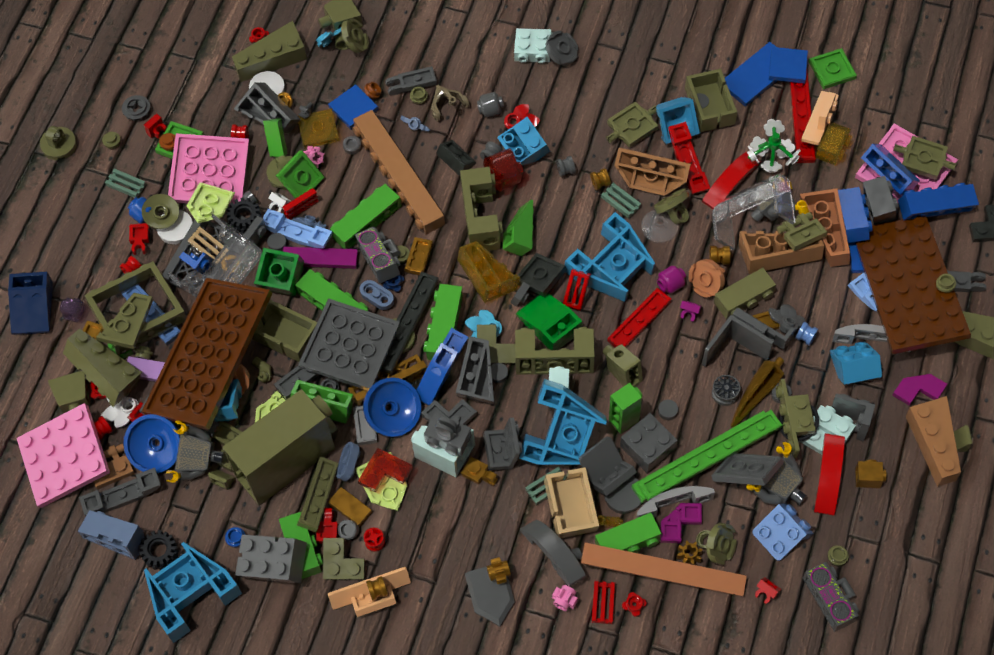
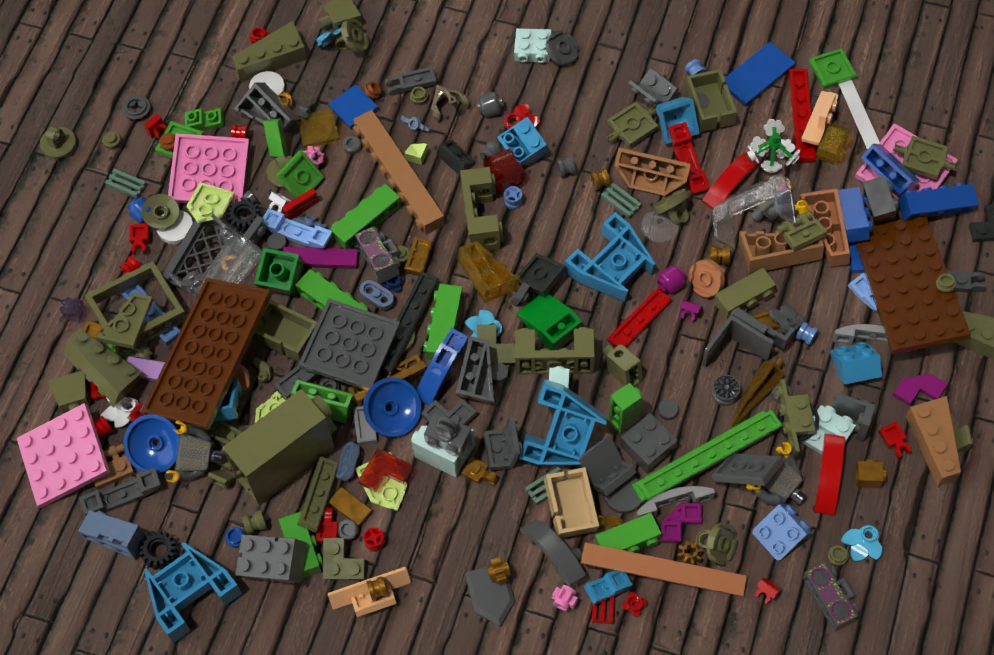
(30, 302): dark blue slope -> none
(200, 263): blue bracket -> none
(204, 120): none -> bright green slope
(204, 242): tan tile -> none
(254, 522): none -> olive wheel
(416, 153): none -> yellowish green slope
(514, 193): none -> medium blue wheel
(518, 234): bright green slope -> none
(580, 274): red tile -> none
(607, 586): none -> dark azure slope
(655, 88): none -> dark grey bracket
(695, 67): none -> medium blue wheel
(788, 65): blue tile -> none
(859, 113): none -> white sticker
(862, 546): none -> medium azure plate
(894, 436): none -> red plate

